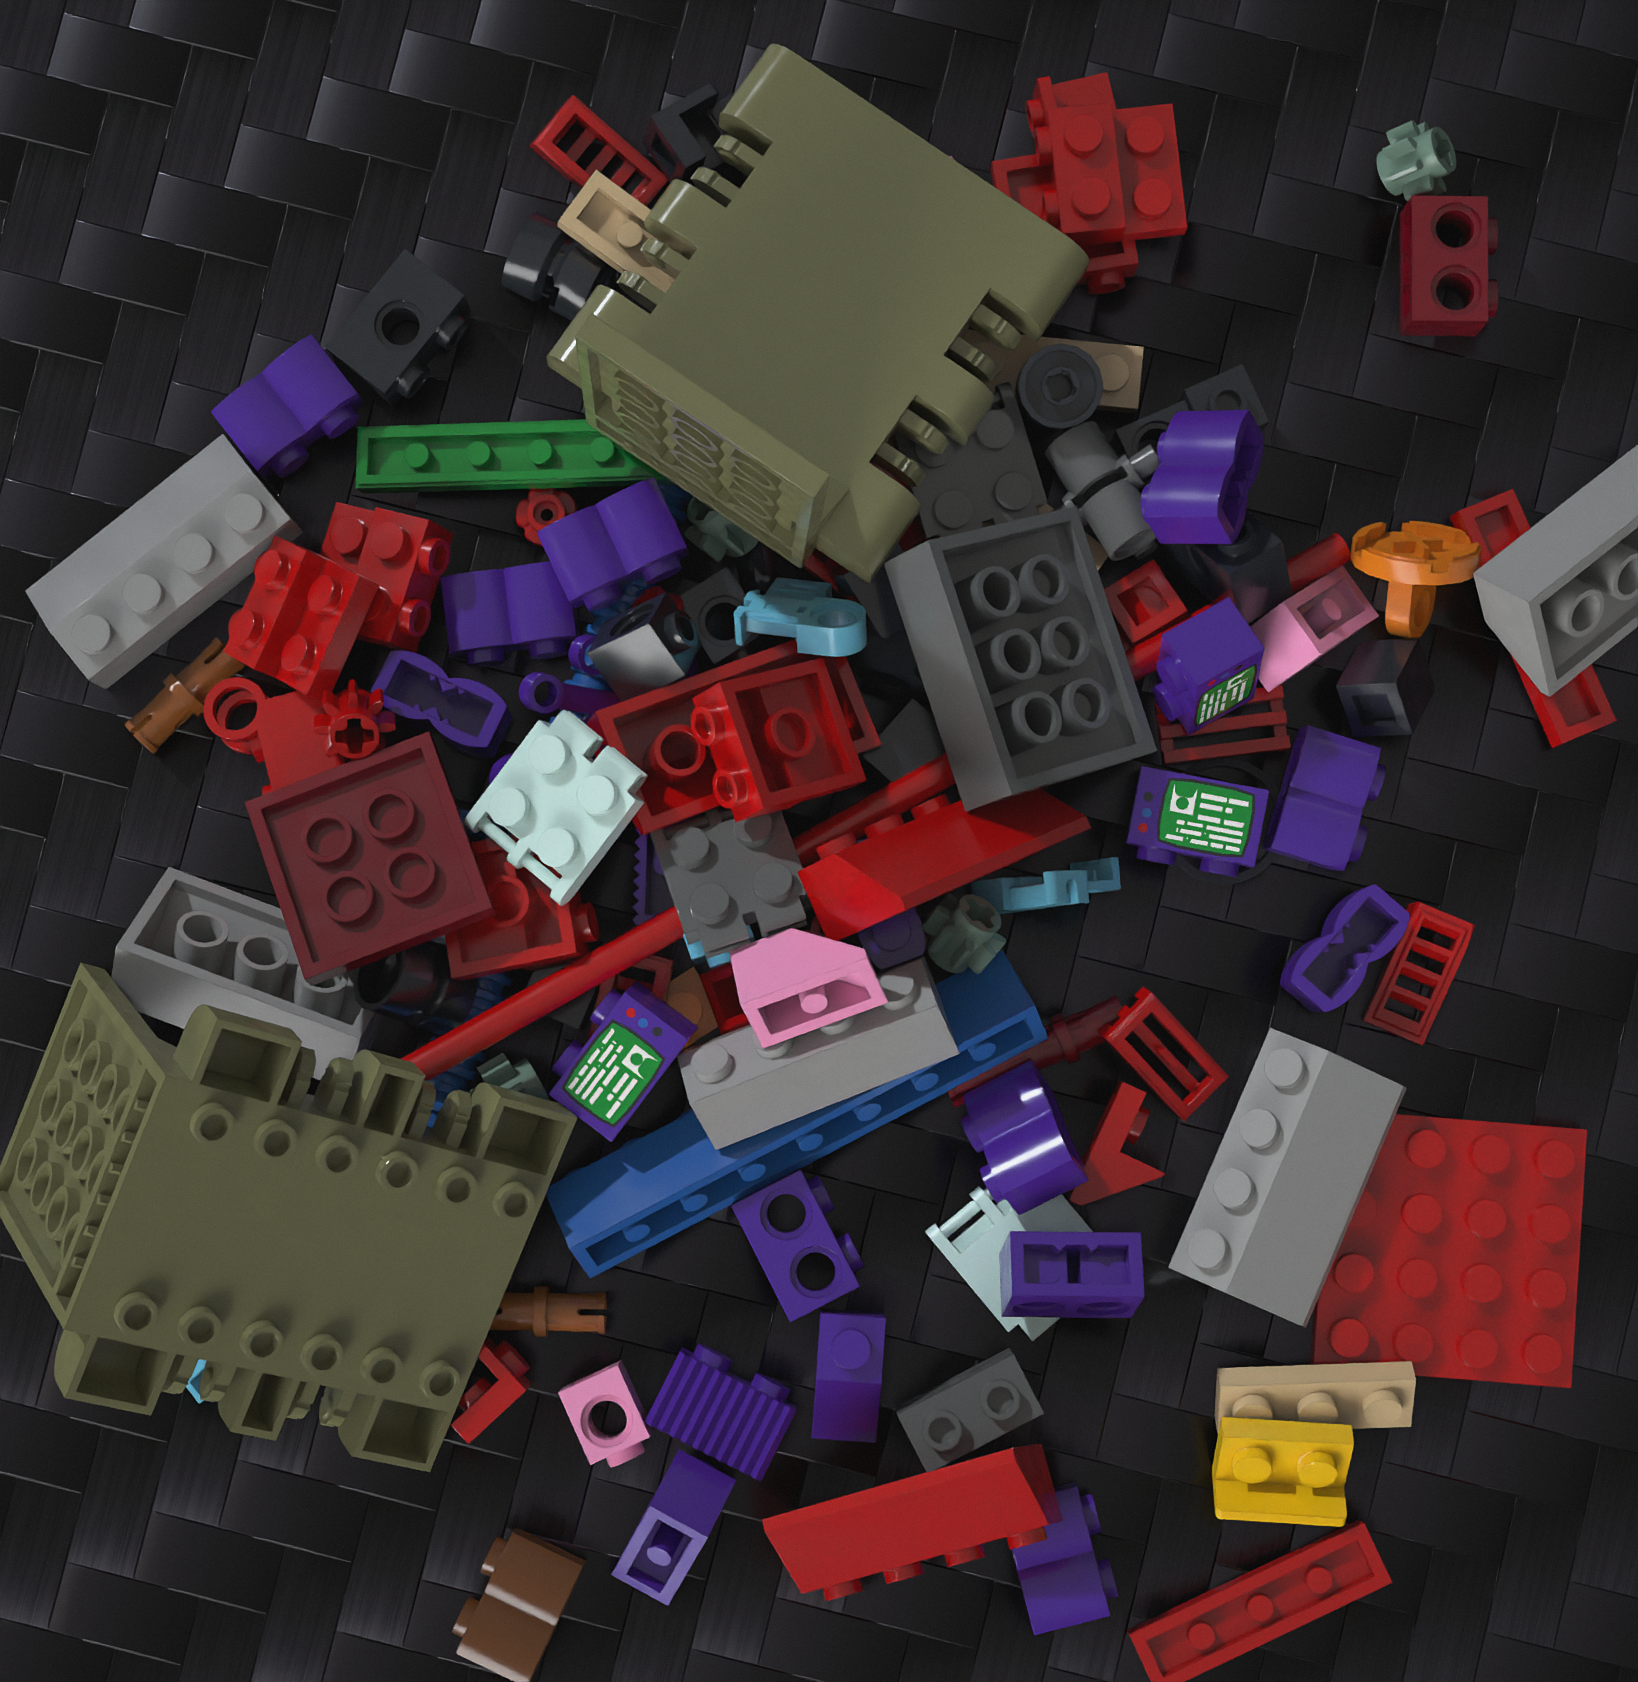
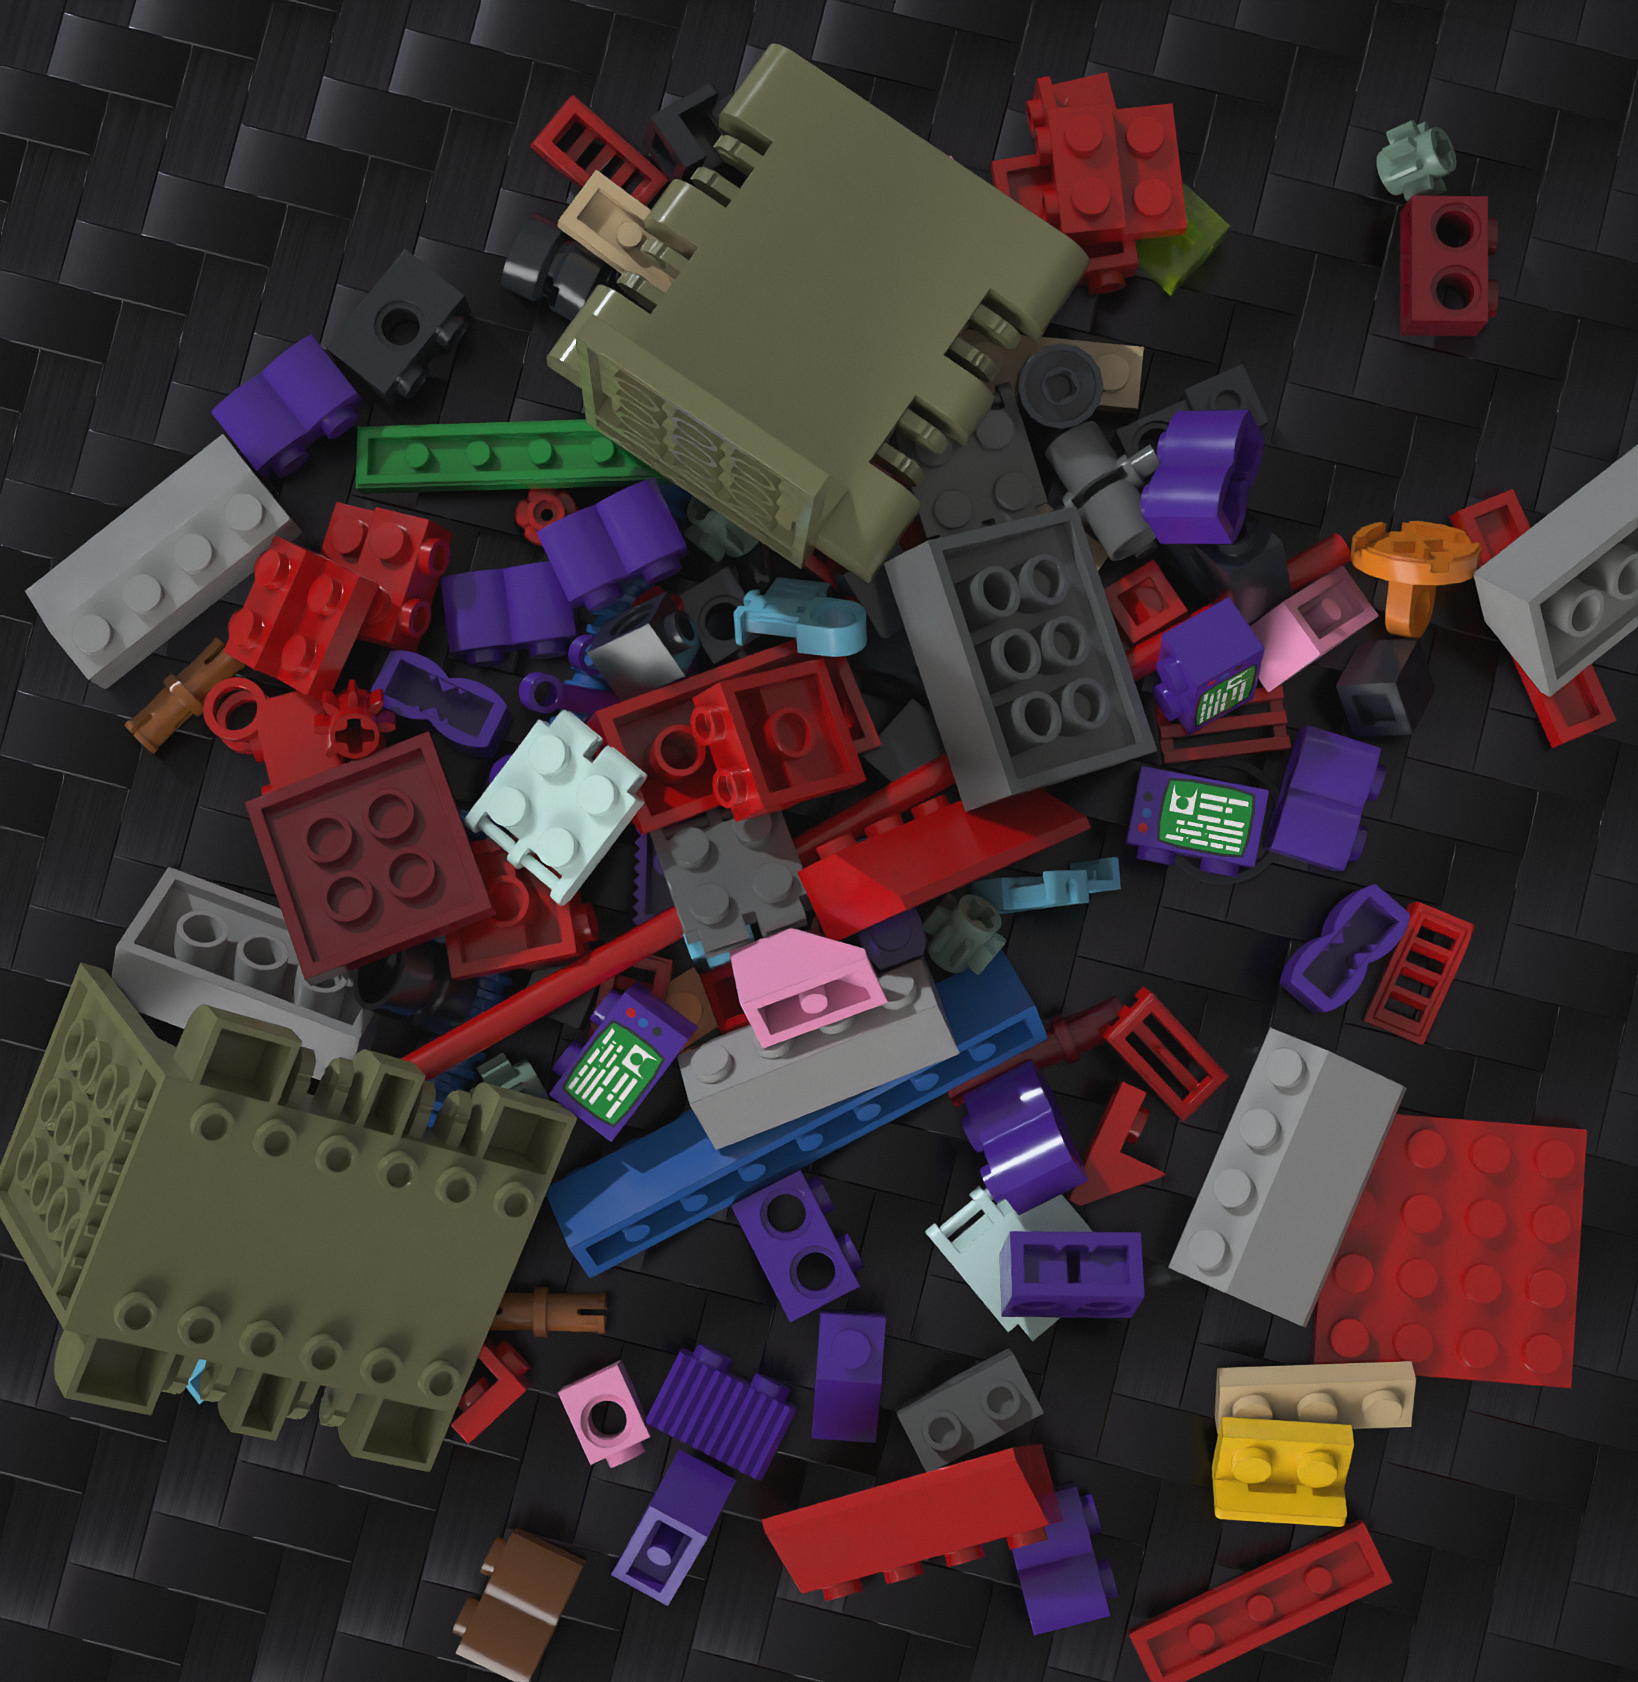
(1176, 258): none -> clear neon green panel

